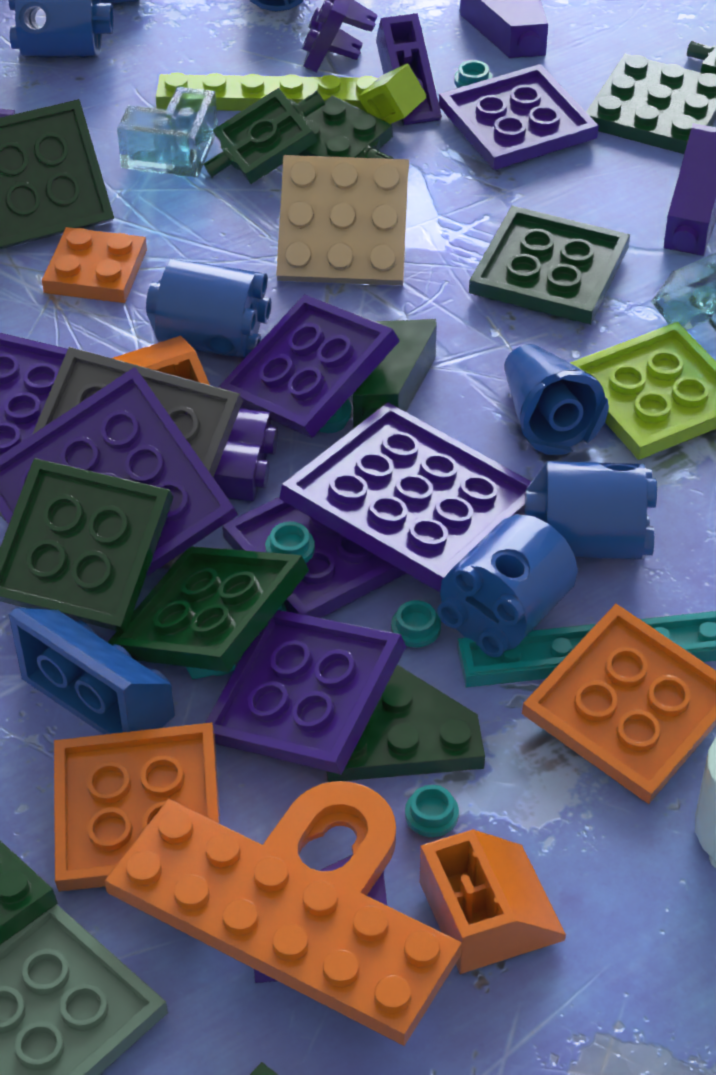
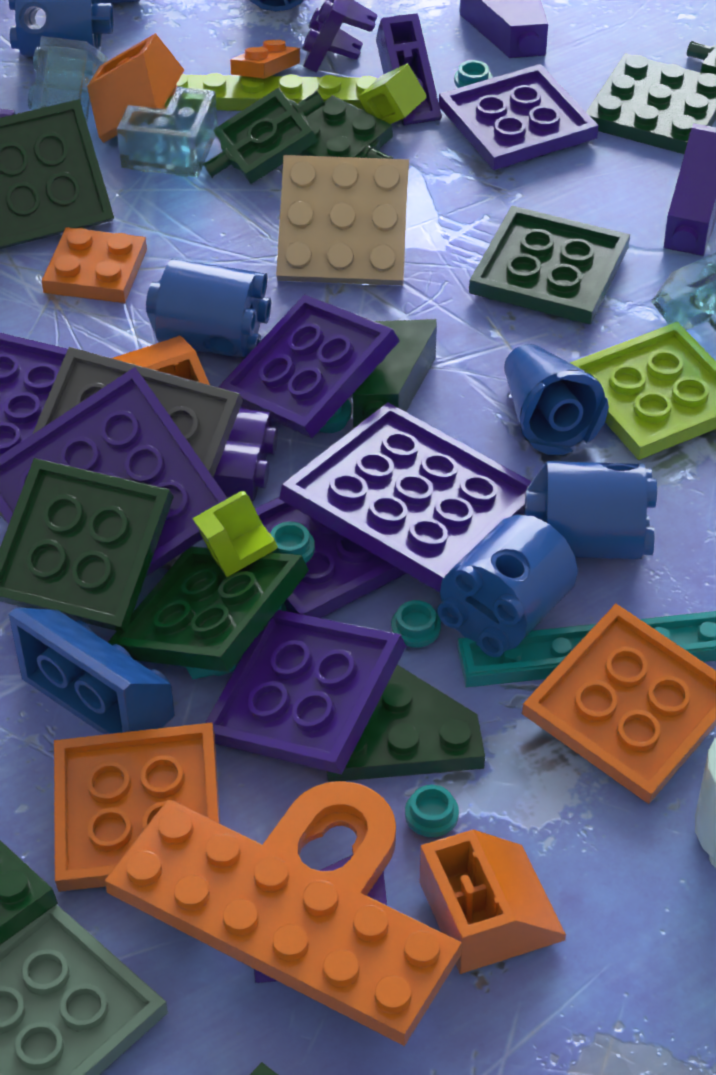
(63, 72): none -> clear light blue brick
(137, 77): none -> orange slope
(234, 533): none -> lime panel
(265, 60): none -> orange plate

